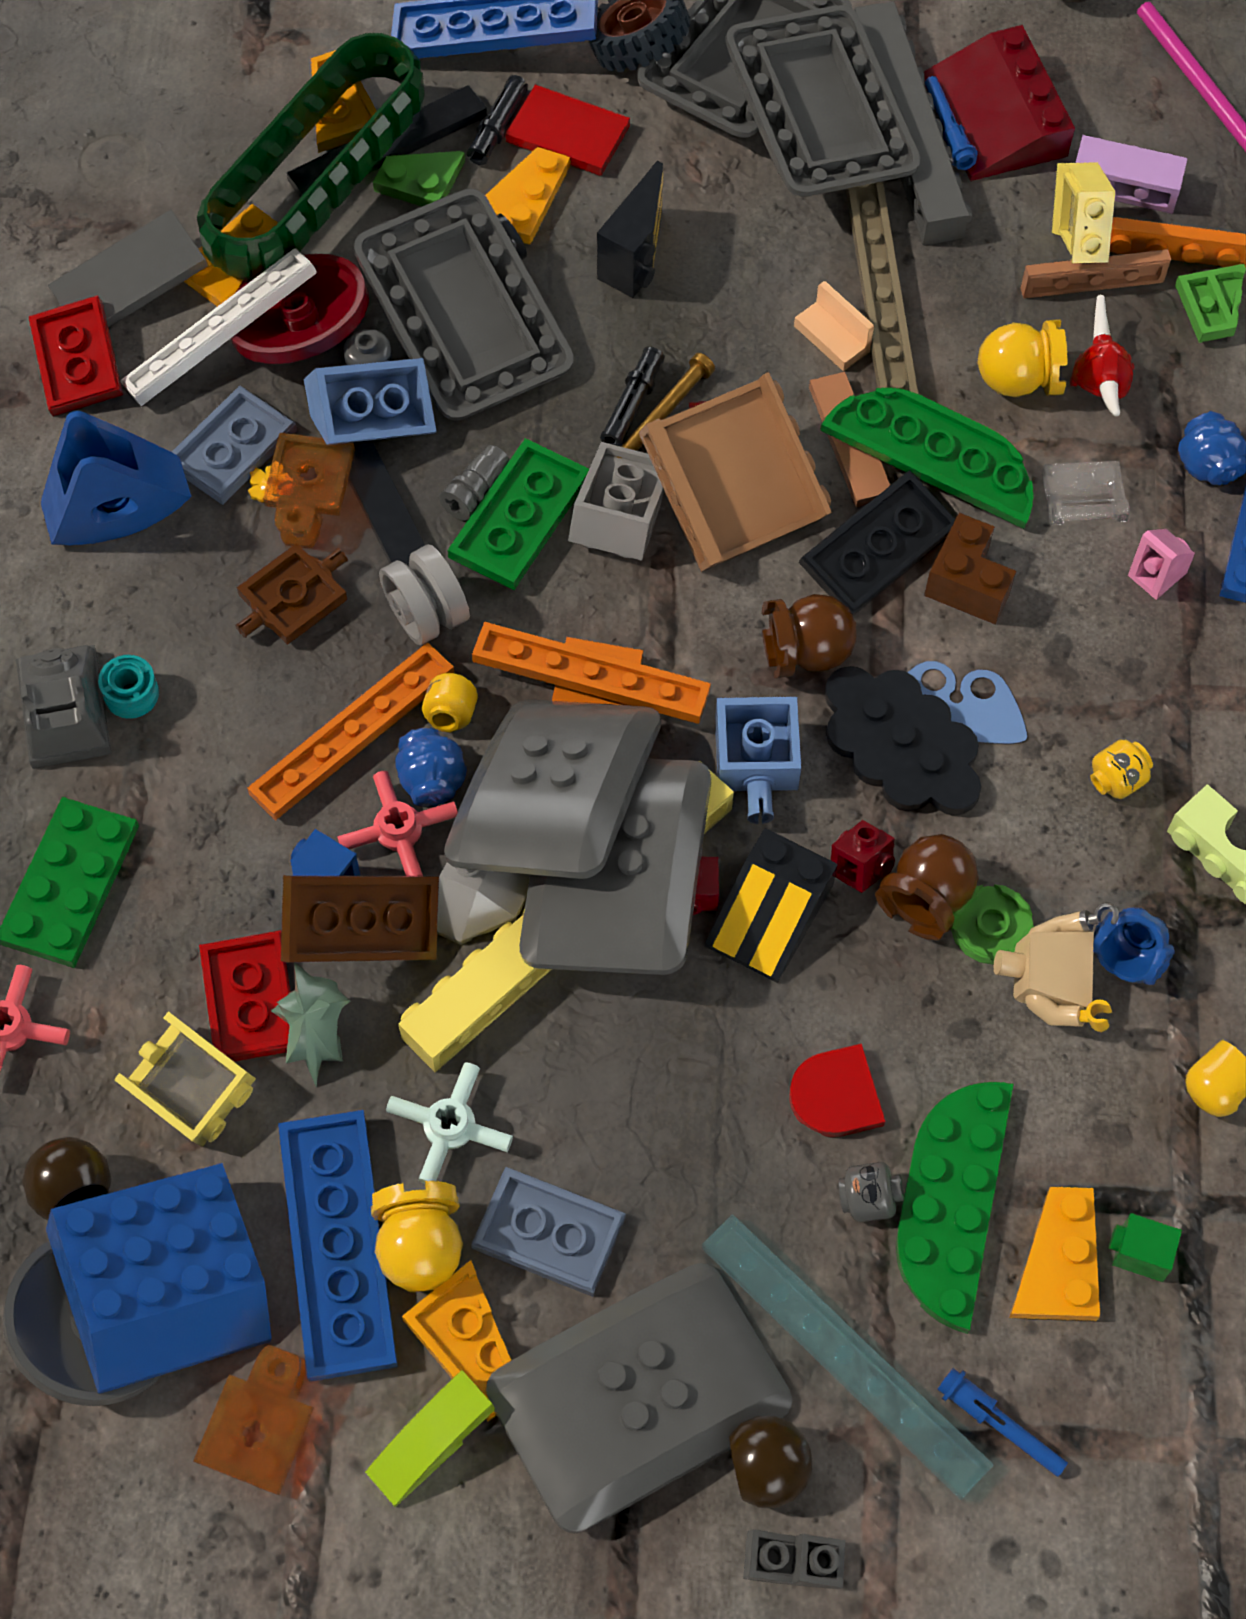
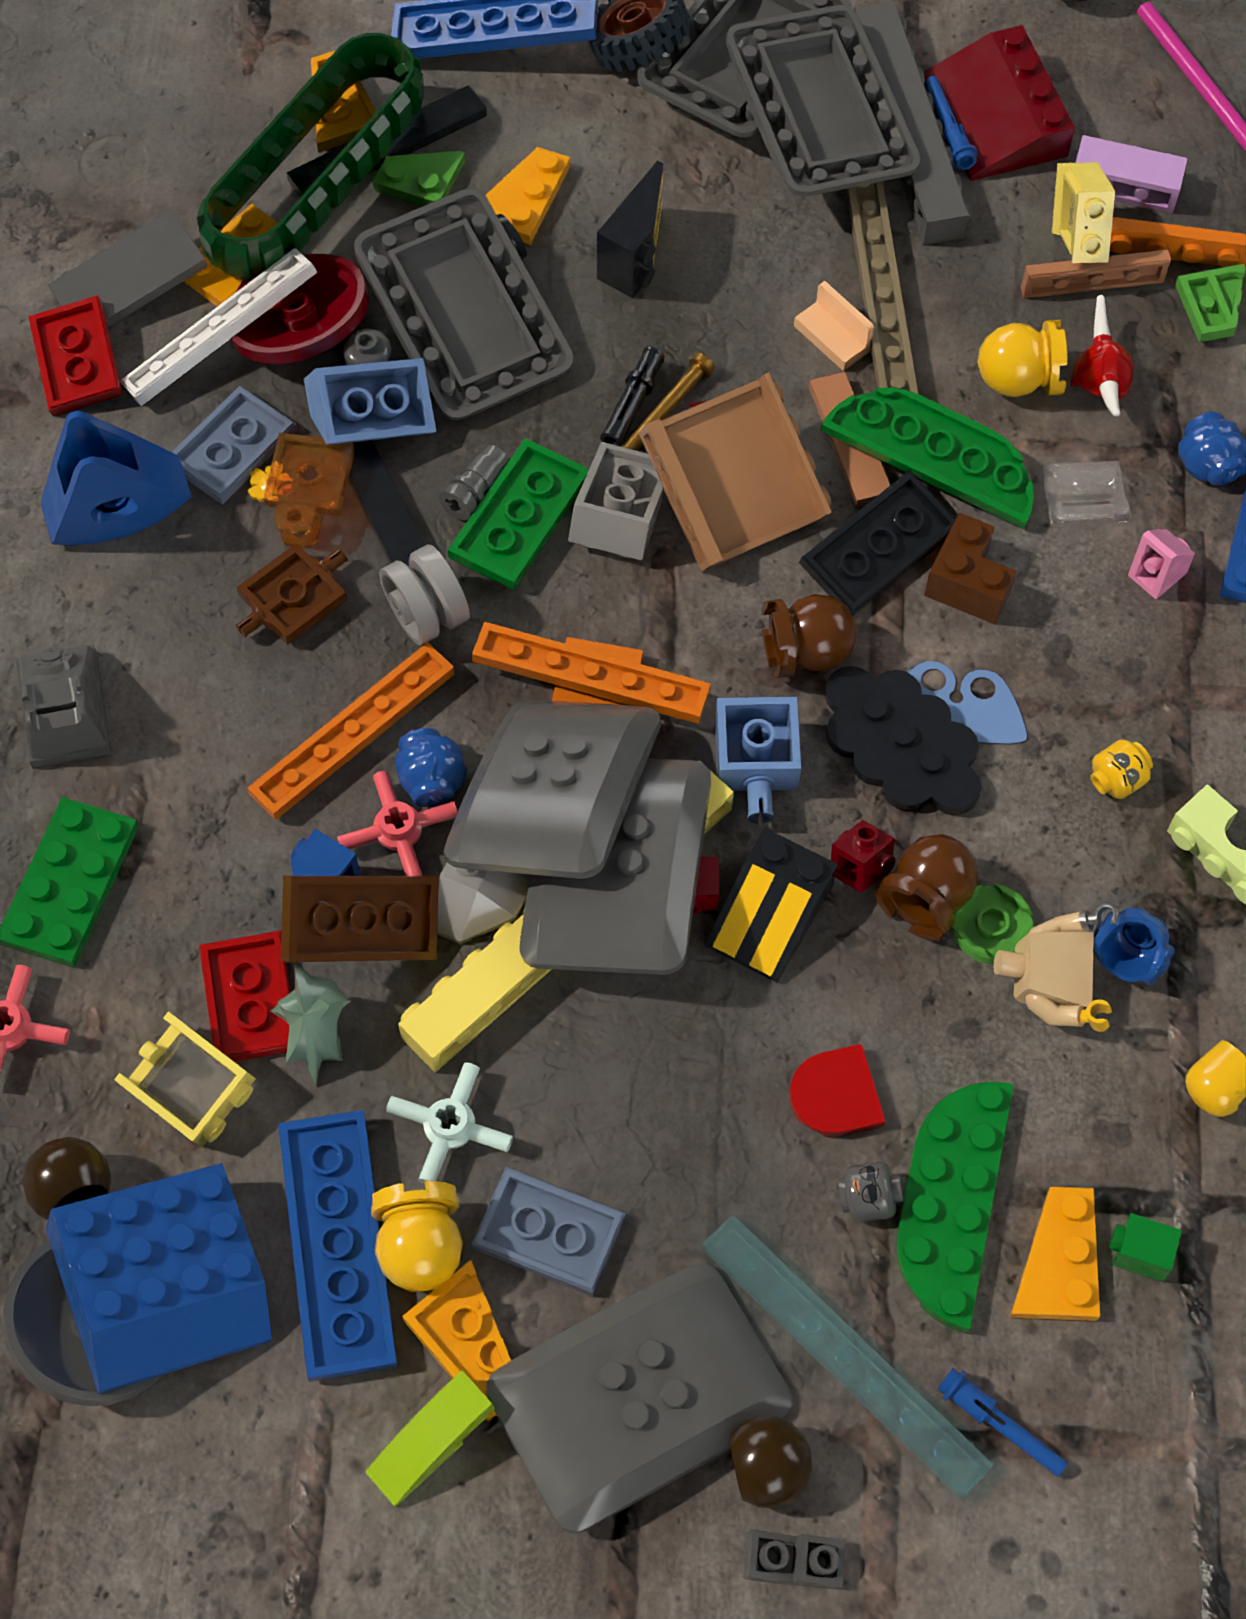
(125, 671): teal wheel -> none
(261, 1399): clear orange plate -> none
(449, 702): yellow head -> none
(492, 129): black pin -> none
(568, 128): red tile -> none

